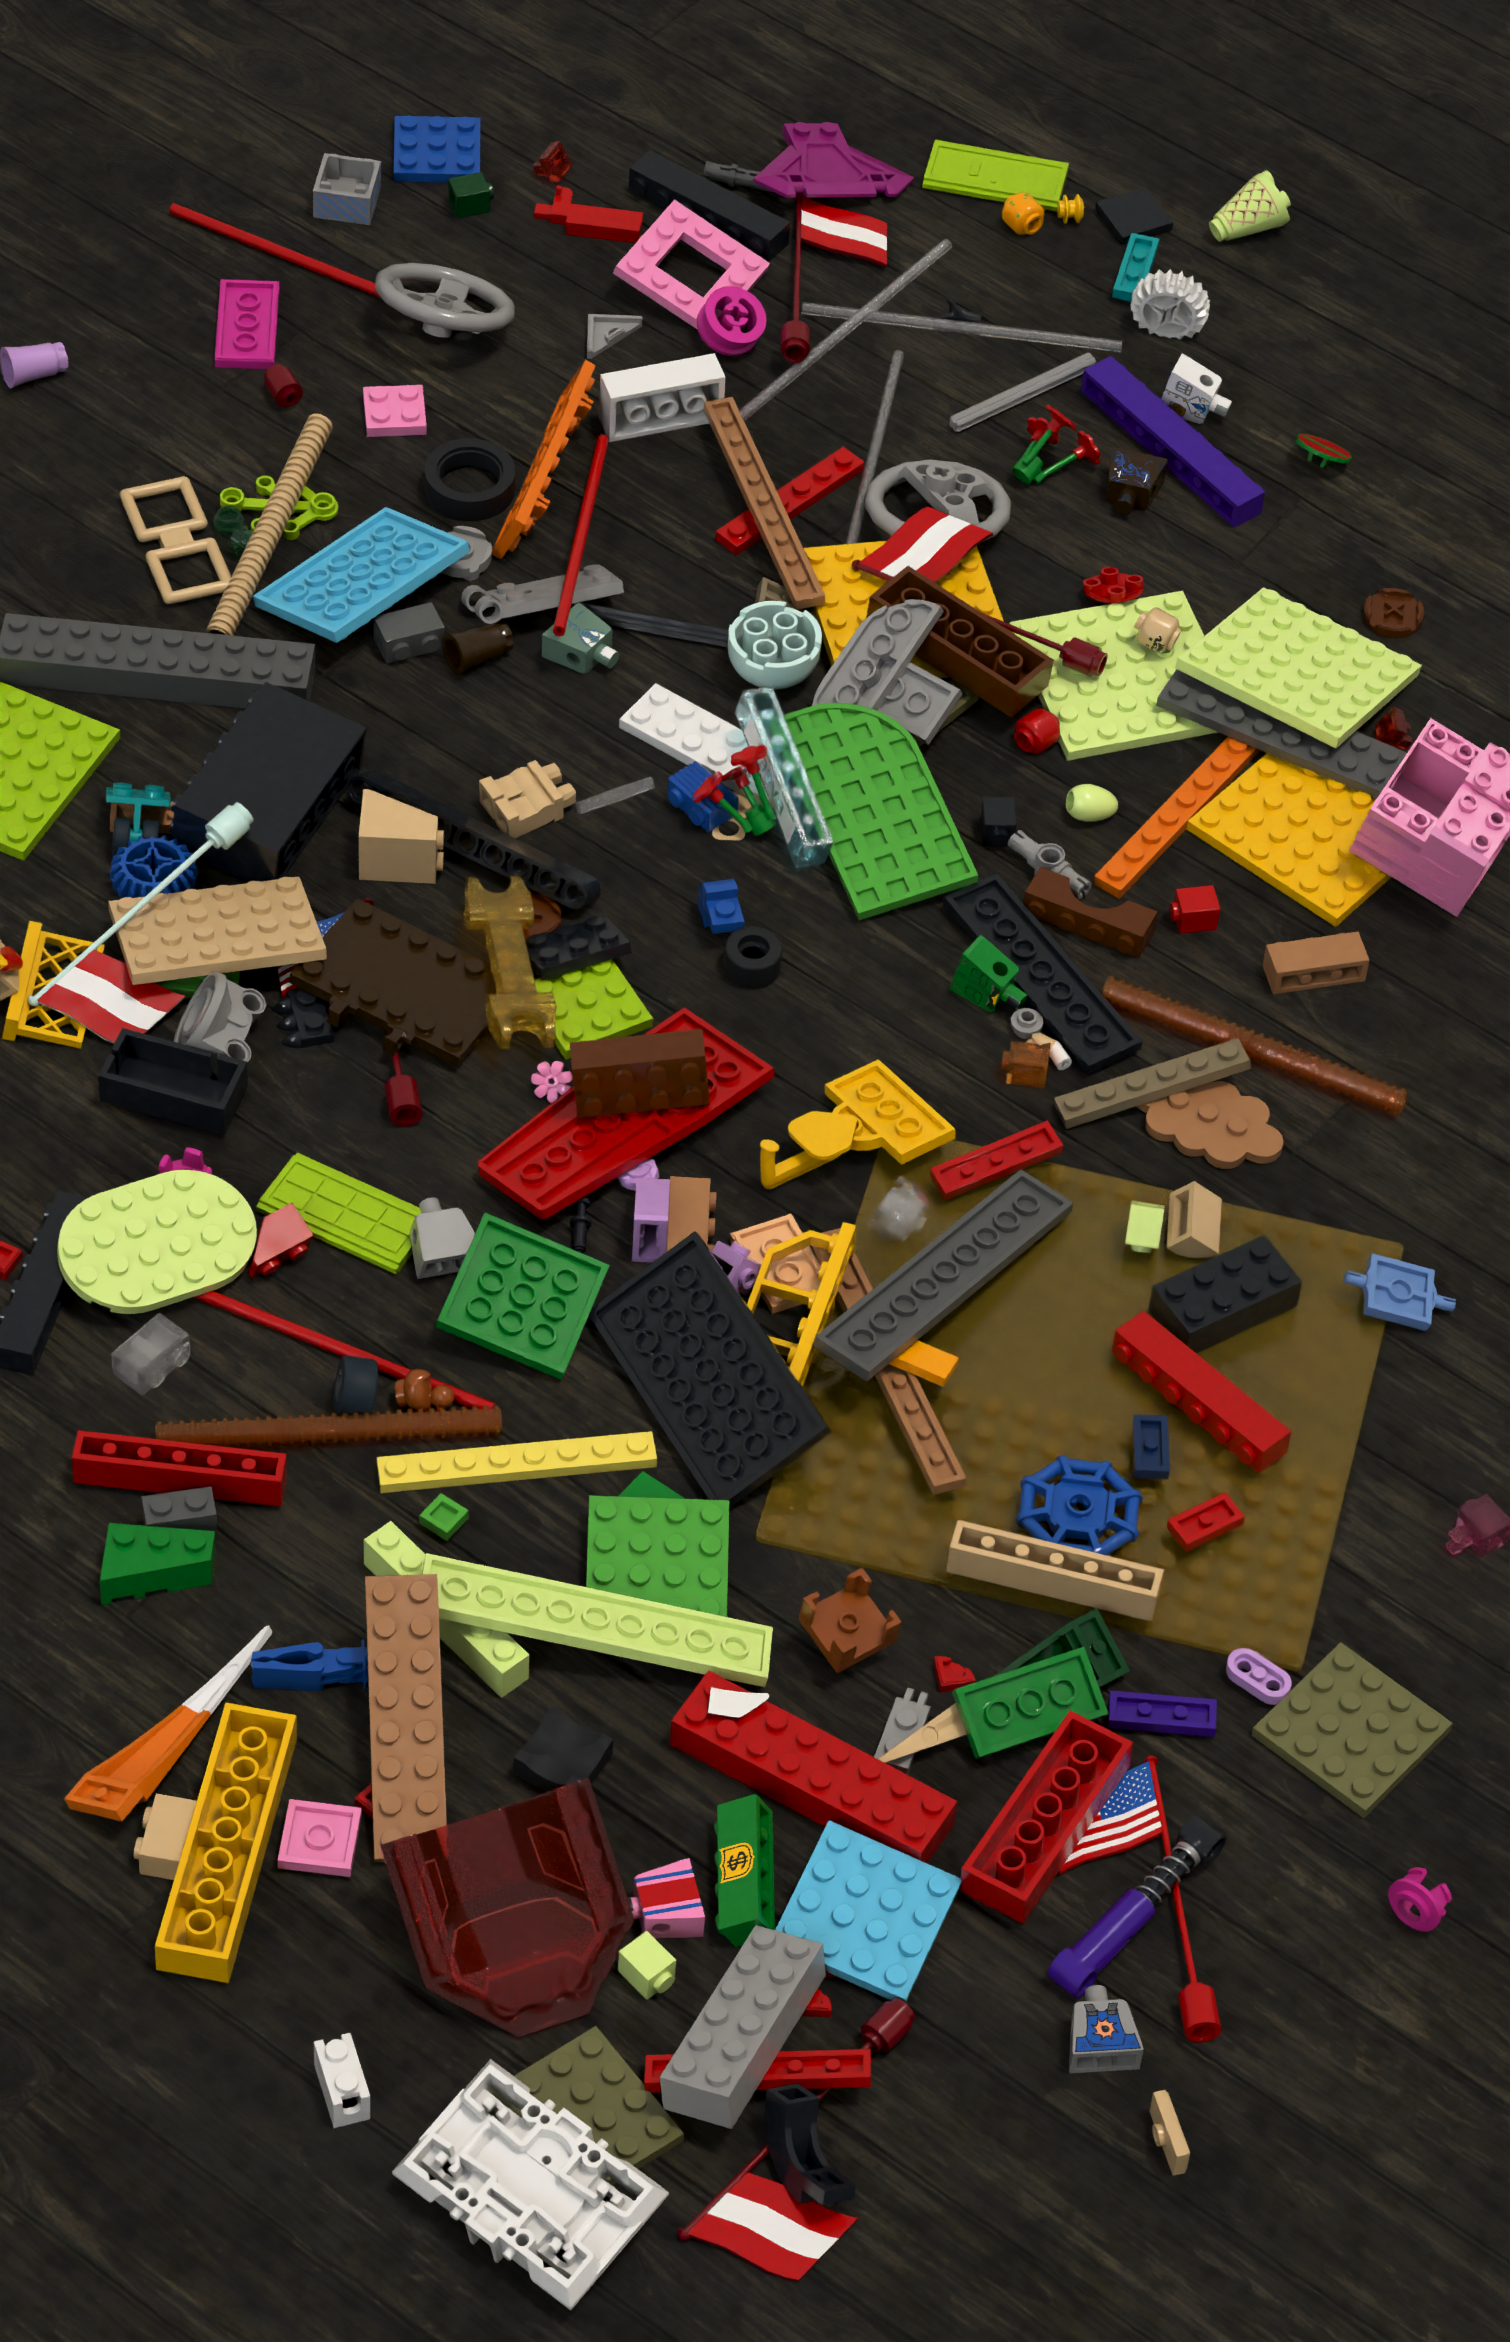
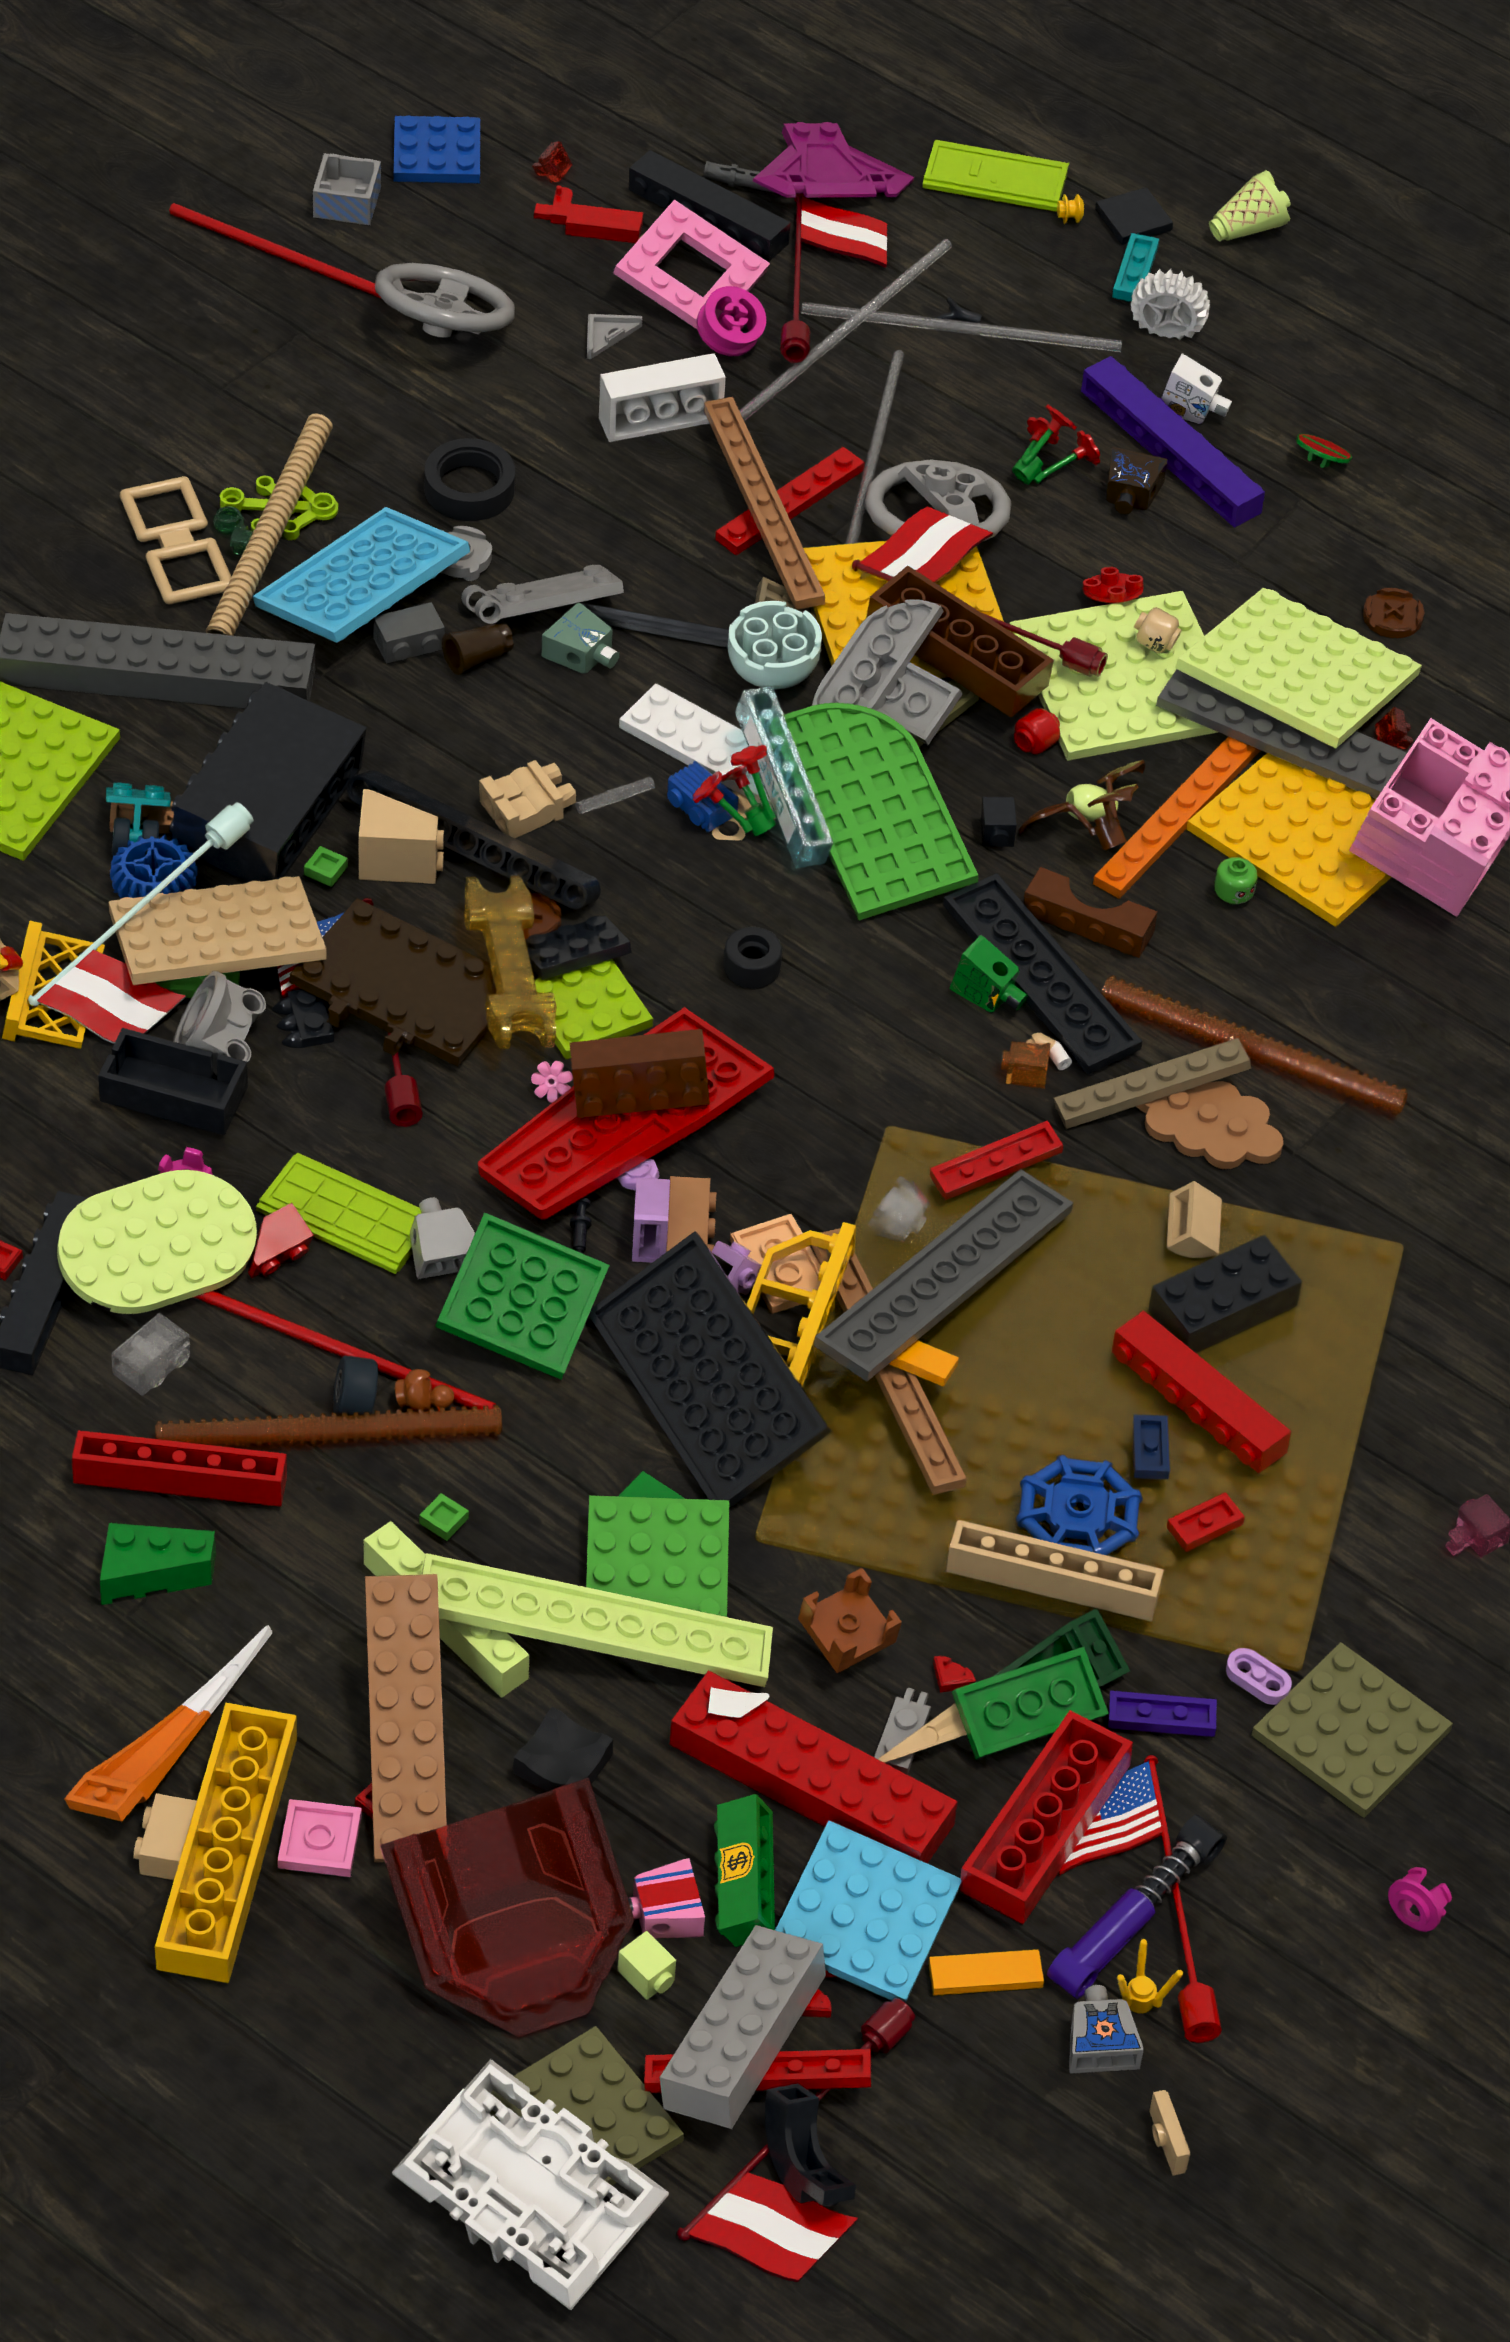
(32, 362): lavender plant -> none
(181, 1509): dark grey brick -> none
(247, 324): dark pink tile -> none
(282, 385): dark red brick -> none
(308, 1667): blue arm -> none
(325, 866): none -> bright green plate
(342, 2079): white brick -> none
(394, 410): bright pink plate -> none
(469, 195): dark green brick -> none
(516, 1462): light yellow plate -> none
(530, 502): orange piece -> none
(580, 535): red piece -> none
(720, 906): blue brick -> none
(870, 1113): yellow plate -> none
(986, 1972): none -> light orange tile
(1021, 392): light grey axle -> none
(1023, 214): light orange head -> none
(1026, 1022): light grey plate -> none
(1049, 857): light grey pin -> none
(1107, 826): none -> reddish brown plant
(1141, 1991): none -> yellow plant
(1144, 1226): yellowish green brick -> none
(1195, 909): red brick -> none
(1235, 880): none -> bright green head
(1315, 962): medium nougat brick -> none
(1399, 1292): medium blue plate -> none

